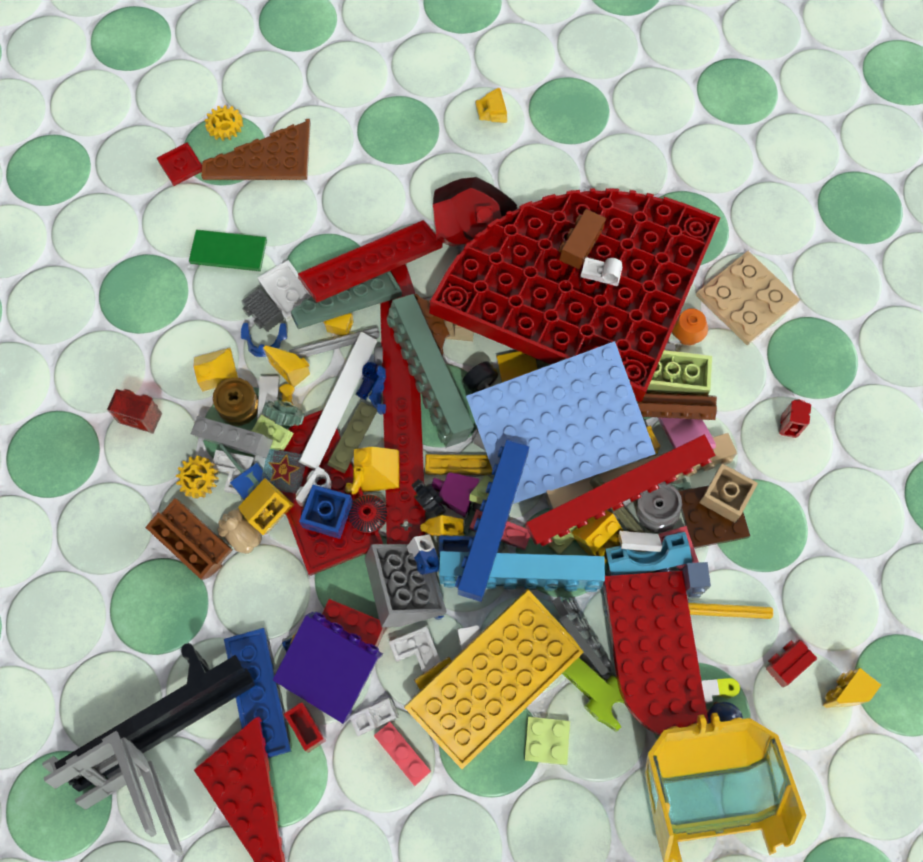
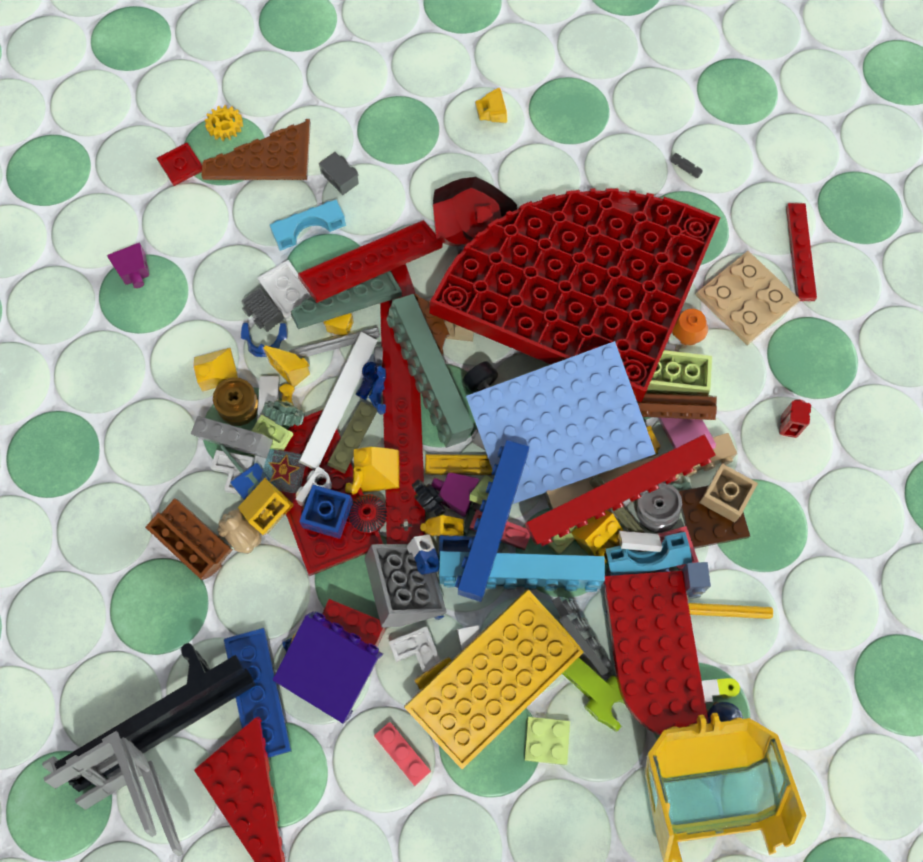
(130, 264): none -> magenta torso
(134, 410): clear red brick -> none
(200, 485): yellow gear -> none
(228, 250): green tile -> none
(305, 727): red brick -> none
(326, 215): none -> medium azure arch
(339, 173): none -> dark grey brick
(374, 717): white slope -> none
(515, 365): yellow tile -> none
(581, 238): dark orange brick -> none
(605, 272): white plate -> none
(686, 165): none -> dark grey axle
(790, 663): red brick -> none
(801, 252): none -> red plate
(852, 689): yellow slope -> none

